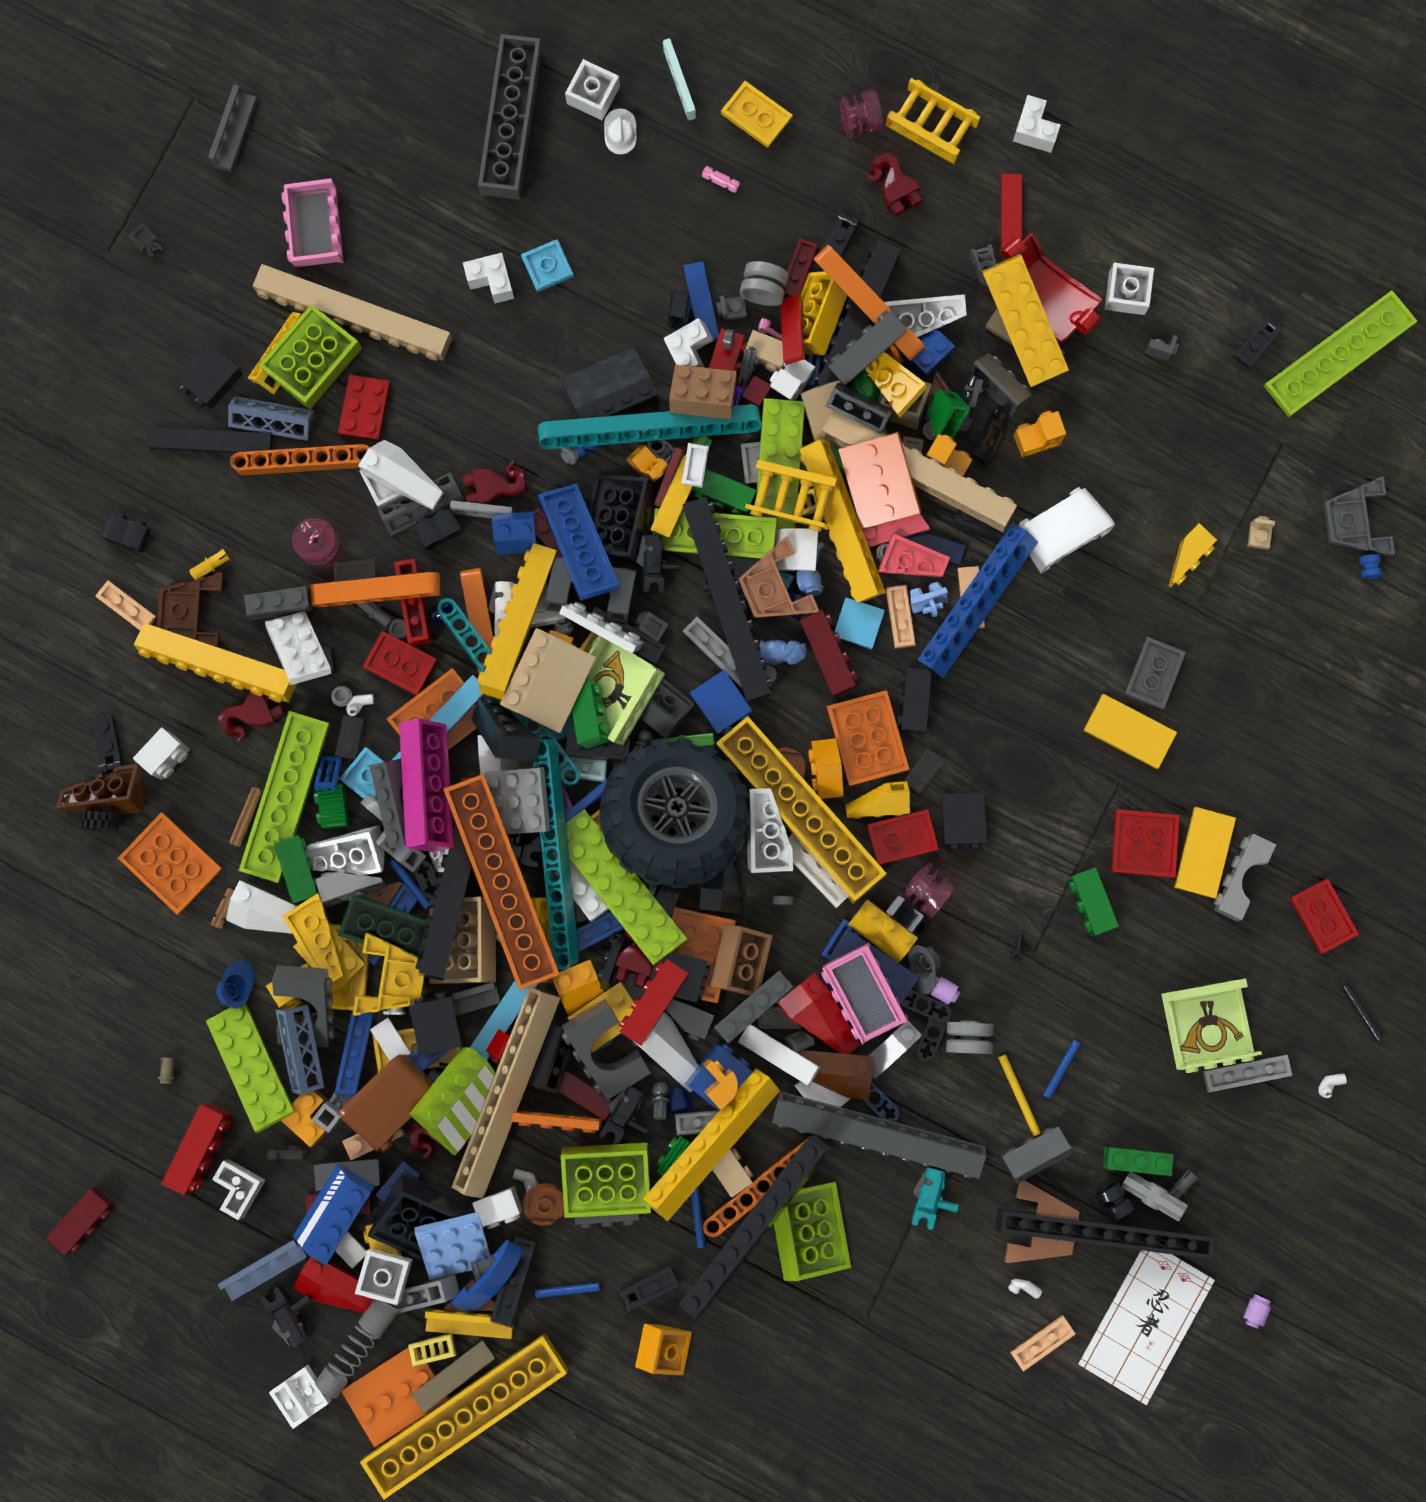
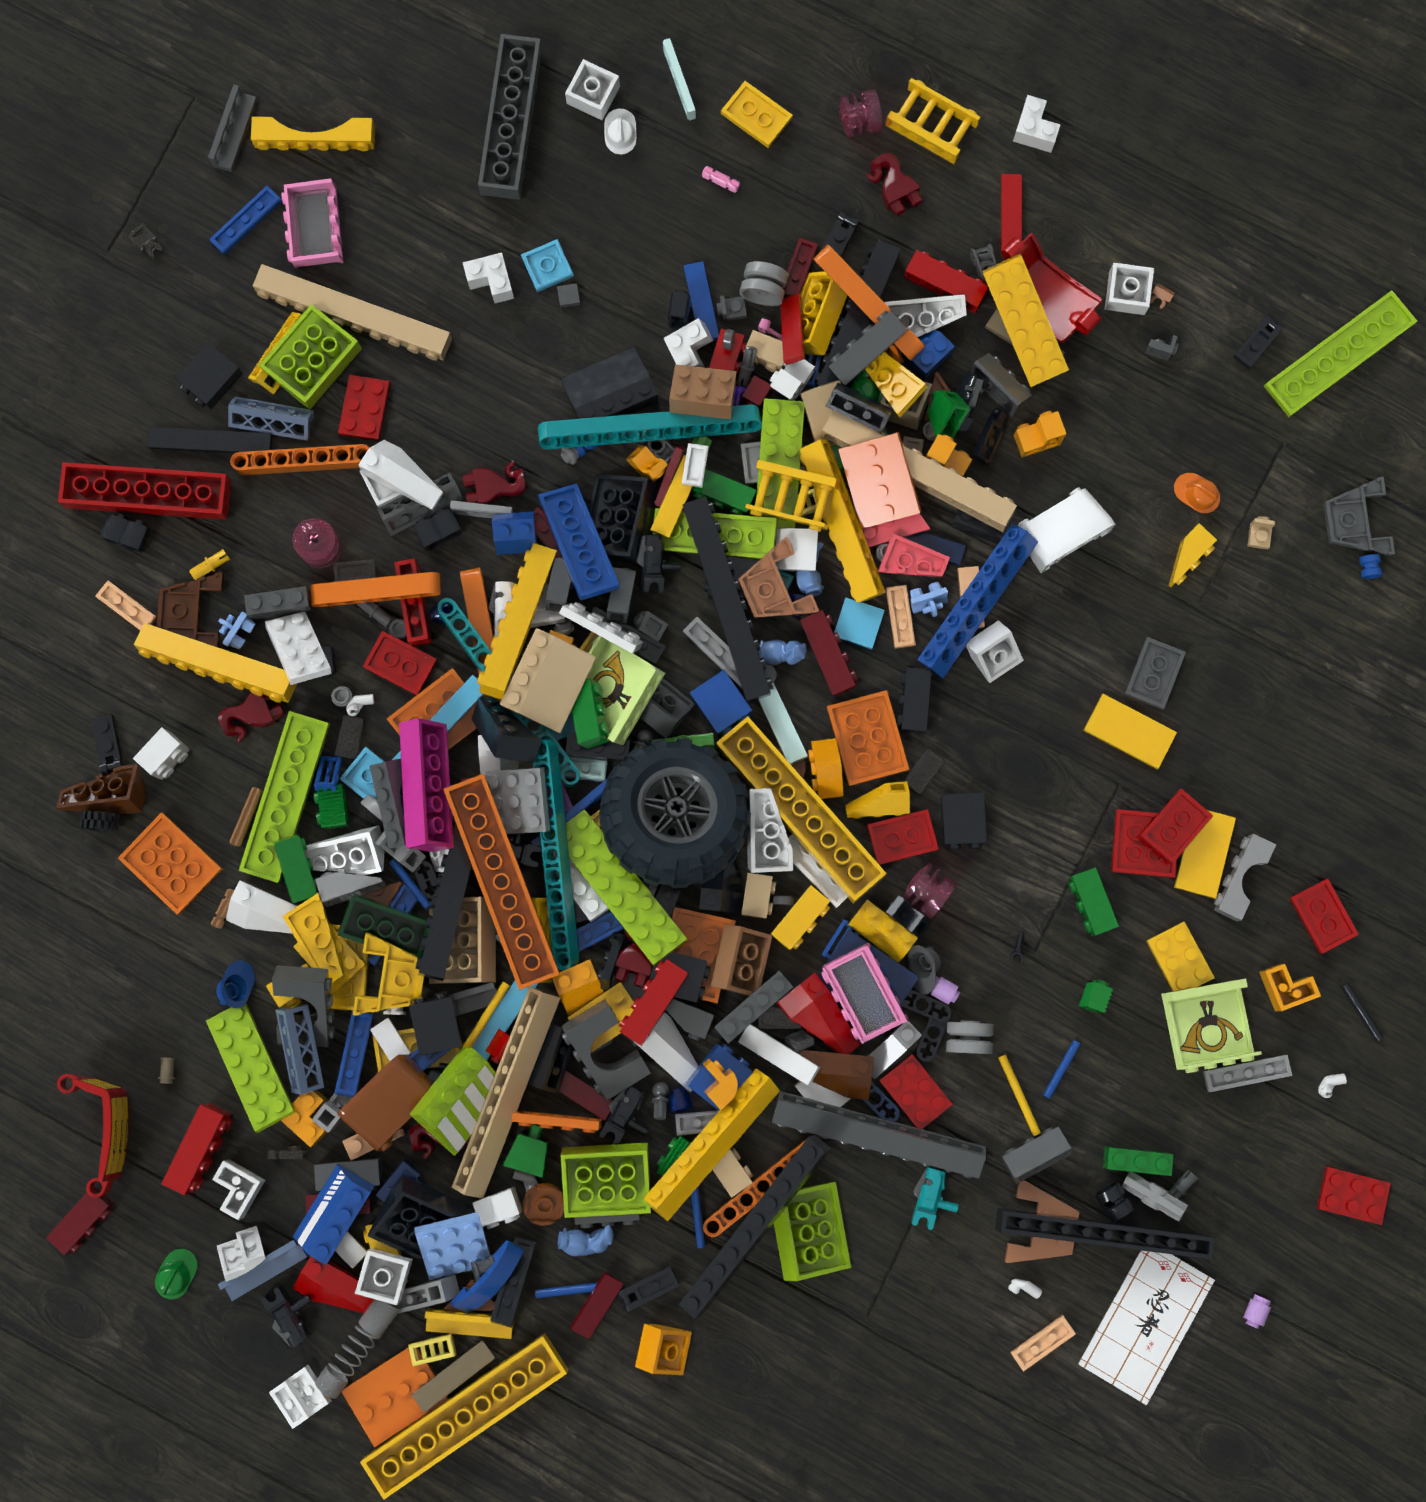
(114, 1127): none -> panel
(144, 491): none -> red brick
(176, 1274): none -> green piece
(241, 1254): none -> white slope
(242, 622): none -> light blue hips
(245, 220): none -> blue tile
(353, 134): none -> yellow arch
(486, 1015): none -> yellow bar
(529, 1152): none -> green torso
(568, 295): none -> dark grey tile
(581, 1244): none -> medium blue animal
(596, 1305): none -> dark red tile
(757, 896): none -> tan brick
(782, 727): none -> light aqua tile
(801, 918): none -> yellow brick
(915, 1092): none -> red plate
(944, 280): none -> red brick
(994, 651): none -> white slope
(1096, 996): none -> green brick
(1162, 293): none -> nougat tile
(1176, 826): none -> red plate
(1180, 958): none -> yellow plate
(1197, 492): none -> orange piece
(1284, 992): none -> light orange brick
(1353, 1195): none -> red plate

